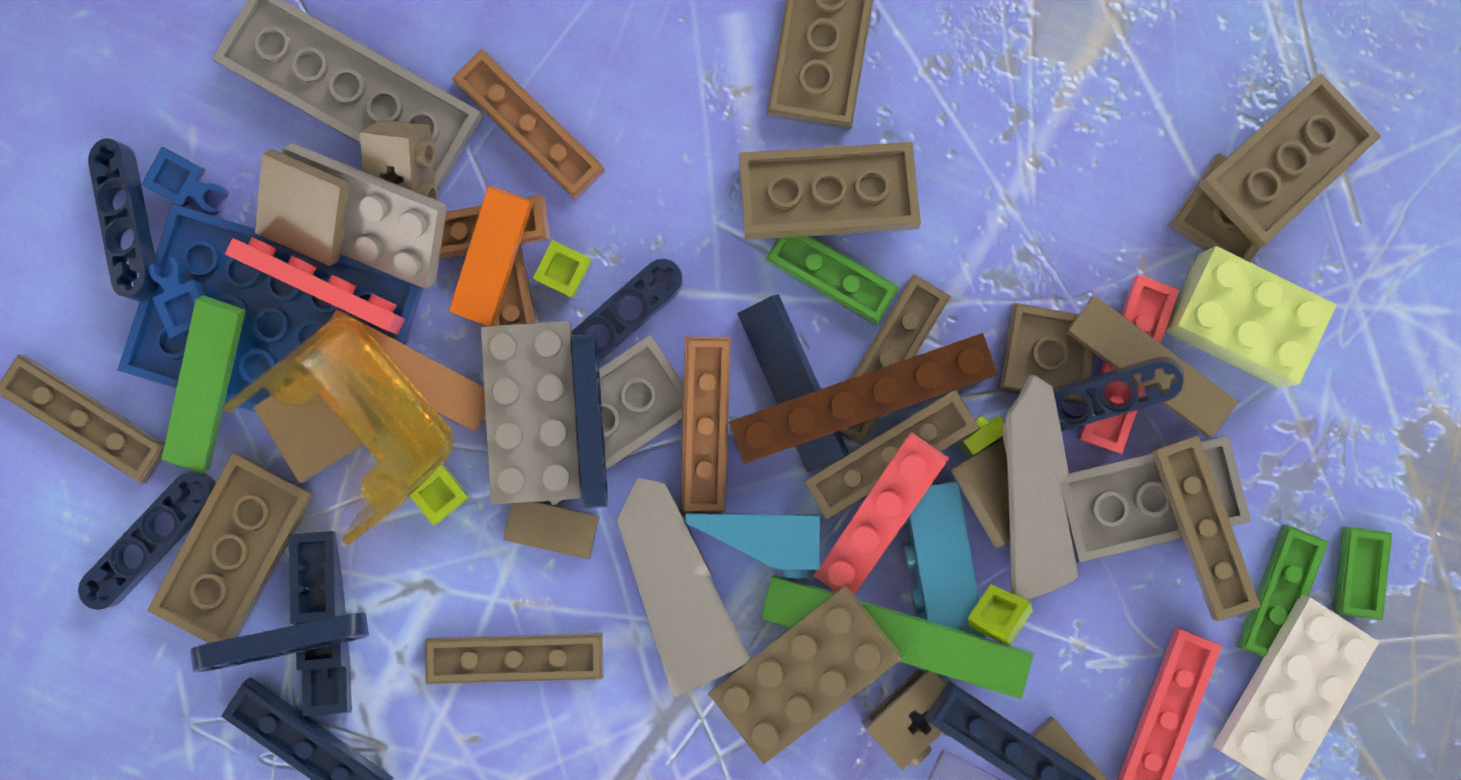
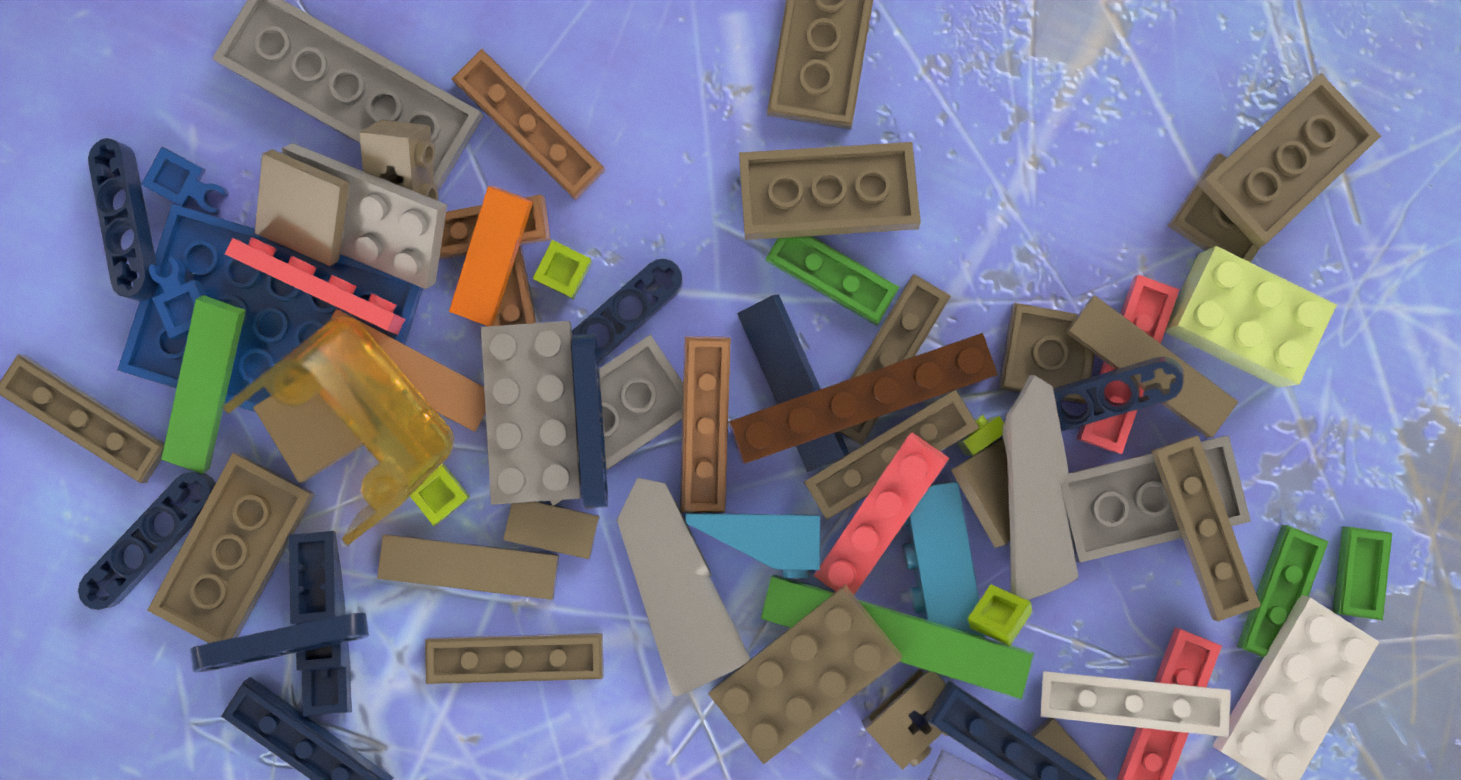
(468, 566): none -> dark tan tile
(1136, 703): none -> white plate

